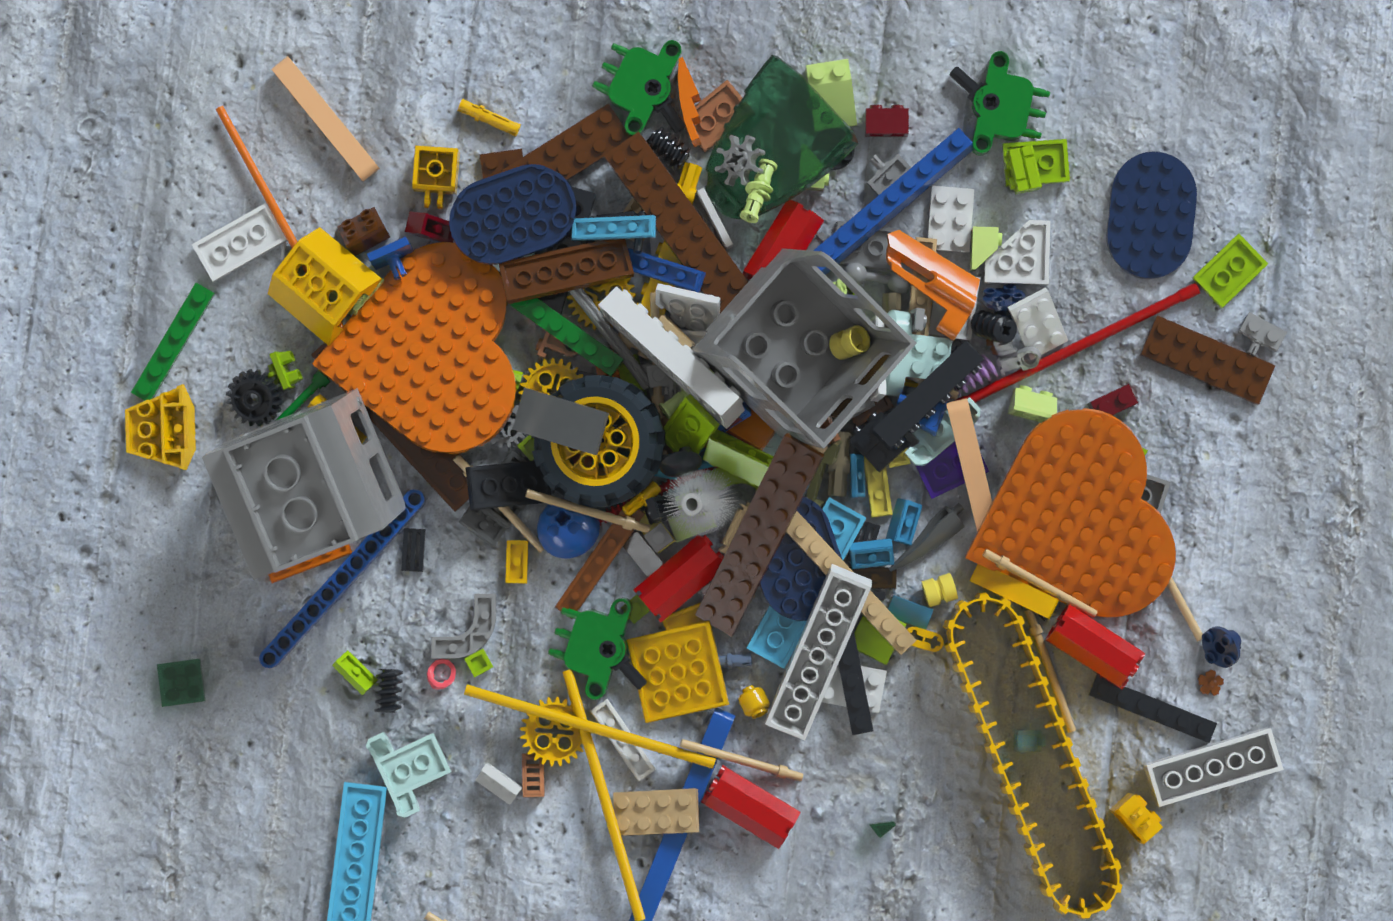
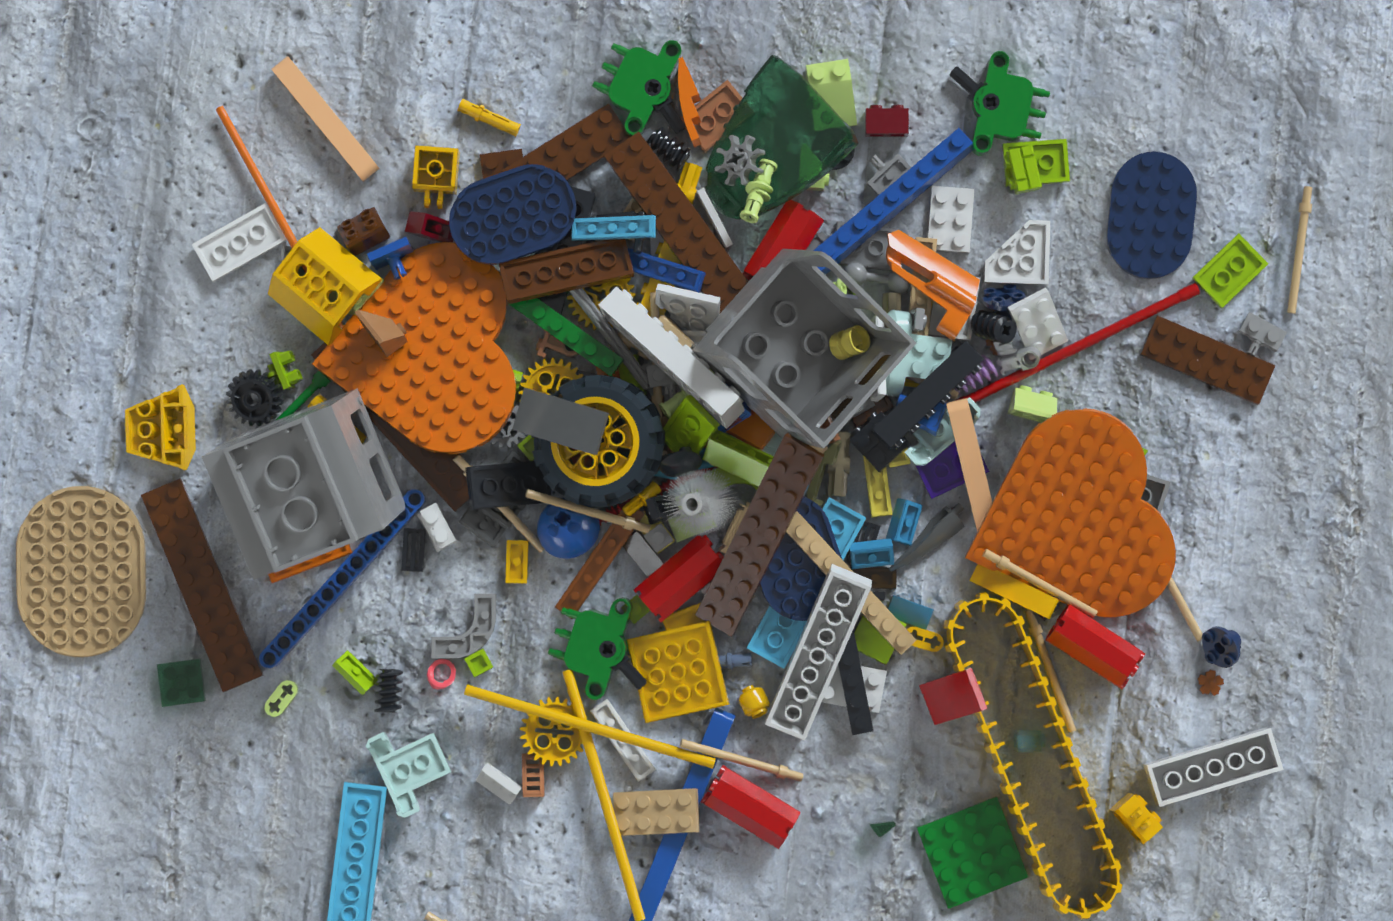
(81, 571): none -> tan tile
(173, 342): green plate -> none
(202, 585): none -> reddish brown plate
(277, 694): none -> yellowish green beam
(383, 331): none -> medium nougat slope
(436, 527): none -> white window
(857, 476): dark azure slope -> none
(939, 590): light yellow wheel -> none
(953, 696): none -> red tile
(972, 852): none -> green plate
(983, 244): yellowish green slope -> none
(1115, 401): dark red brick -> none
(1153, 709): black plate -> none
(1304, 209): none -> tan bar

